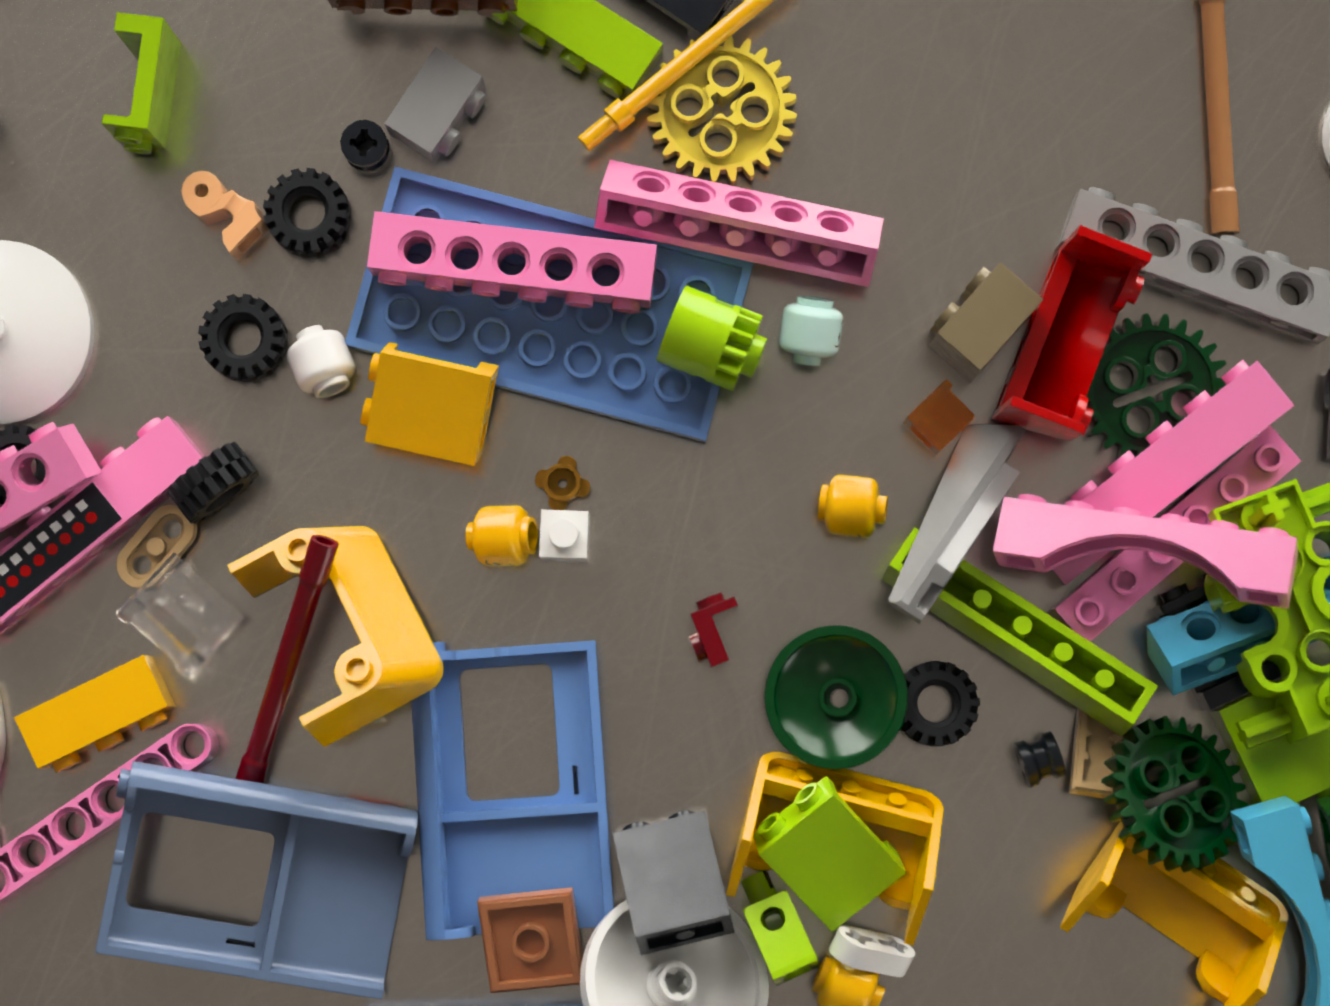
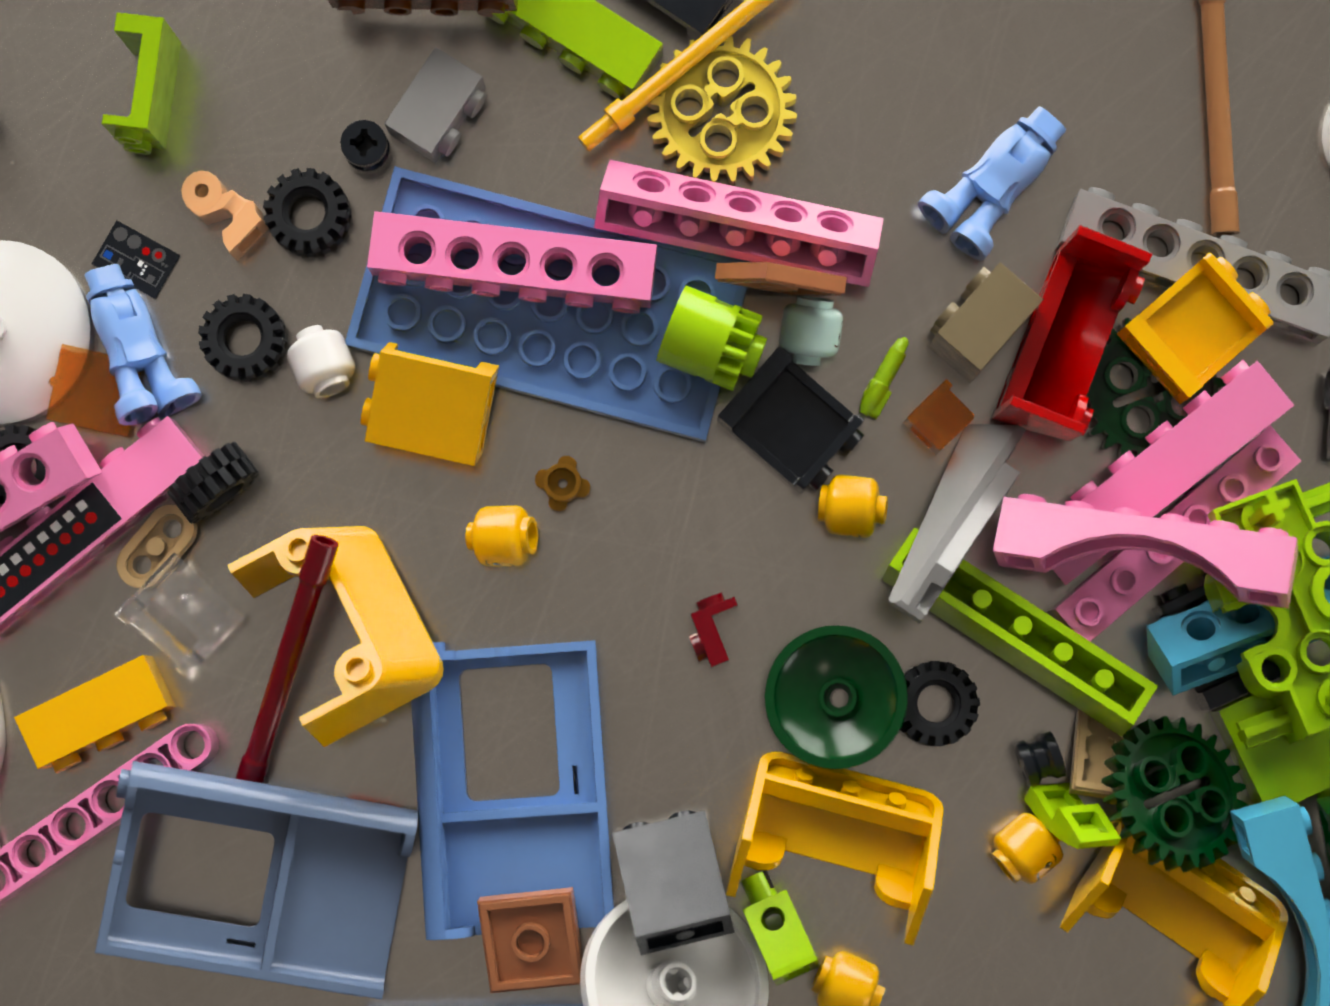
(85, 392): none -> clear orange piece
(133, 347): none -> light blue piece
(139, 258): none -> black sticker
(564, 535): white brick -> none
(780, 279): none -> nougat tile
(791, 422): none -> black panel
(827, 854): lime panel -> none
(871, 951): white beam -> none
(878, 389): none -> lime piece
(995, 180): none -> light blue piece
(1026, 849): none -> yellow head
(1069, 818): none -> lime slope
(1196, 327): none -> yellow panel

